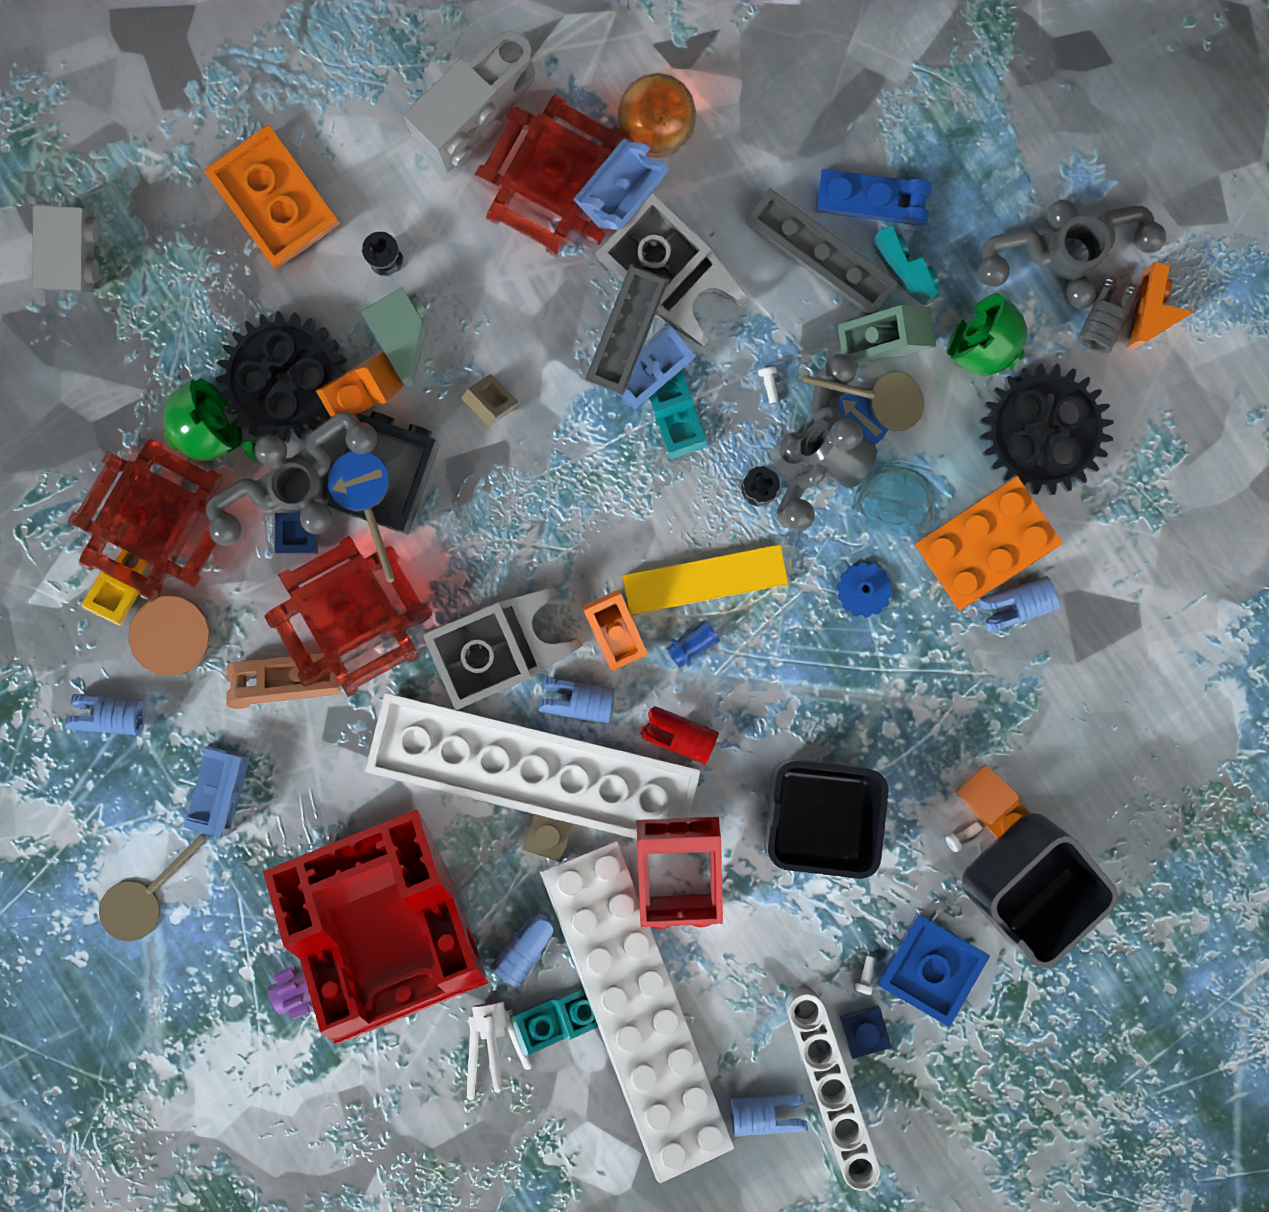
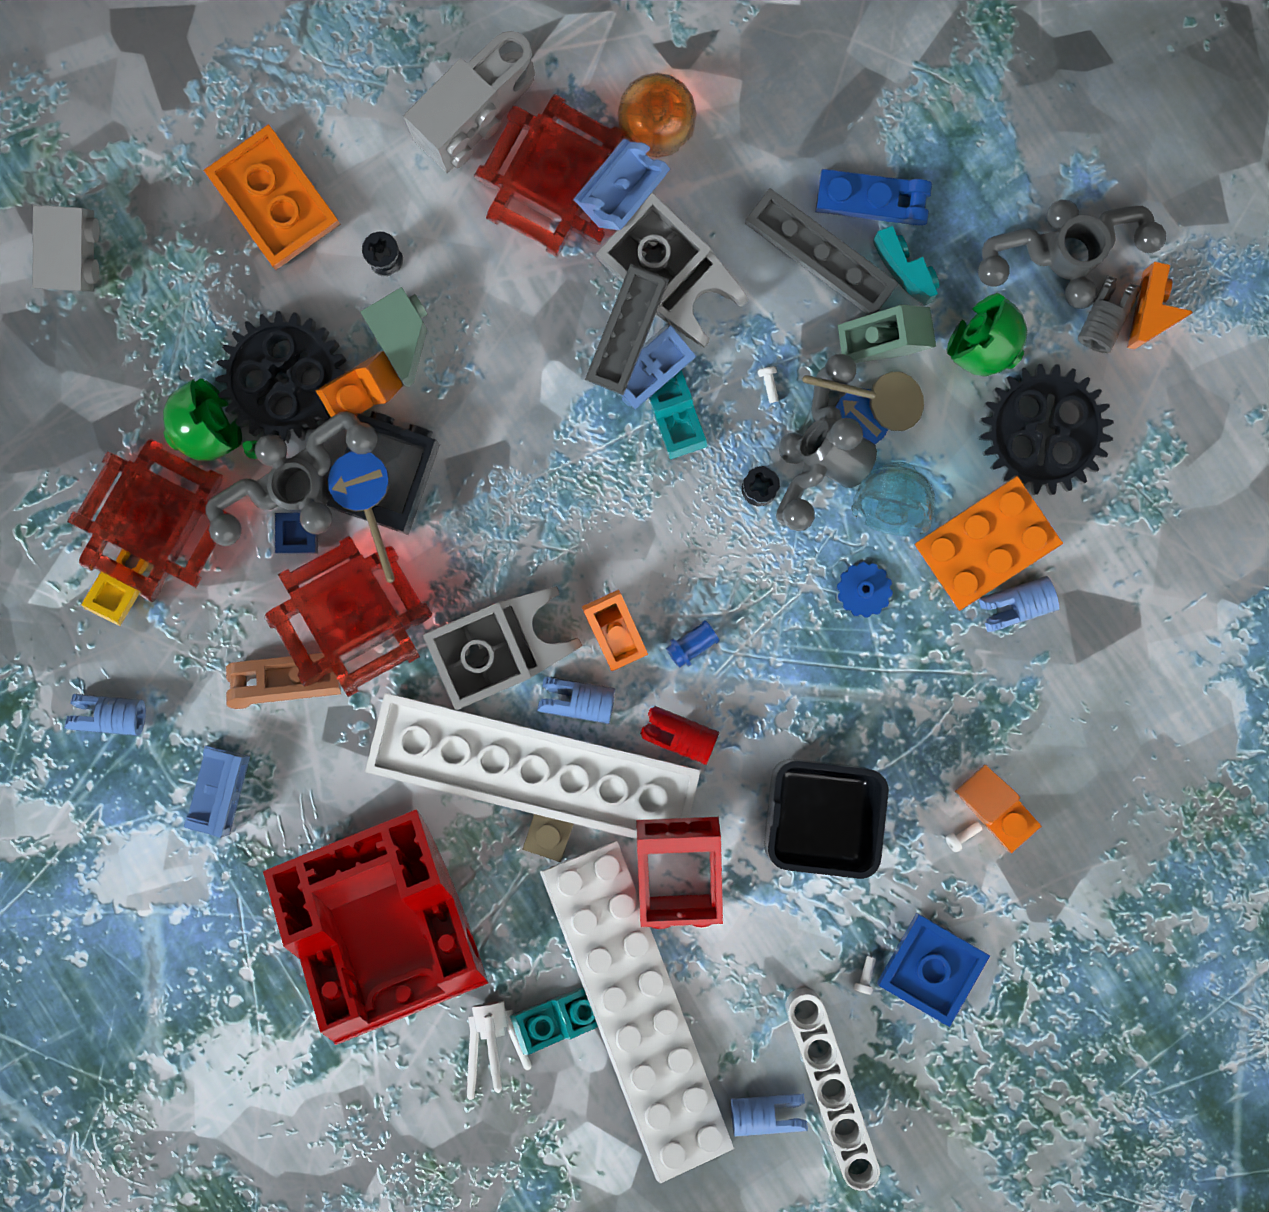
(131, 908): dark tan piece -> none
(170, 636): nougat tile -> none
(290, 993): medium lavender gear -> none
(489, 400): dark tan plate -> none
(523, 950): medium blue hinge -> none
(705, 580): yellow tile -> none
(865, 1032): dark blue plate -> none
(1039, 889): black piece -> none

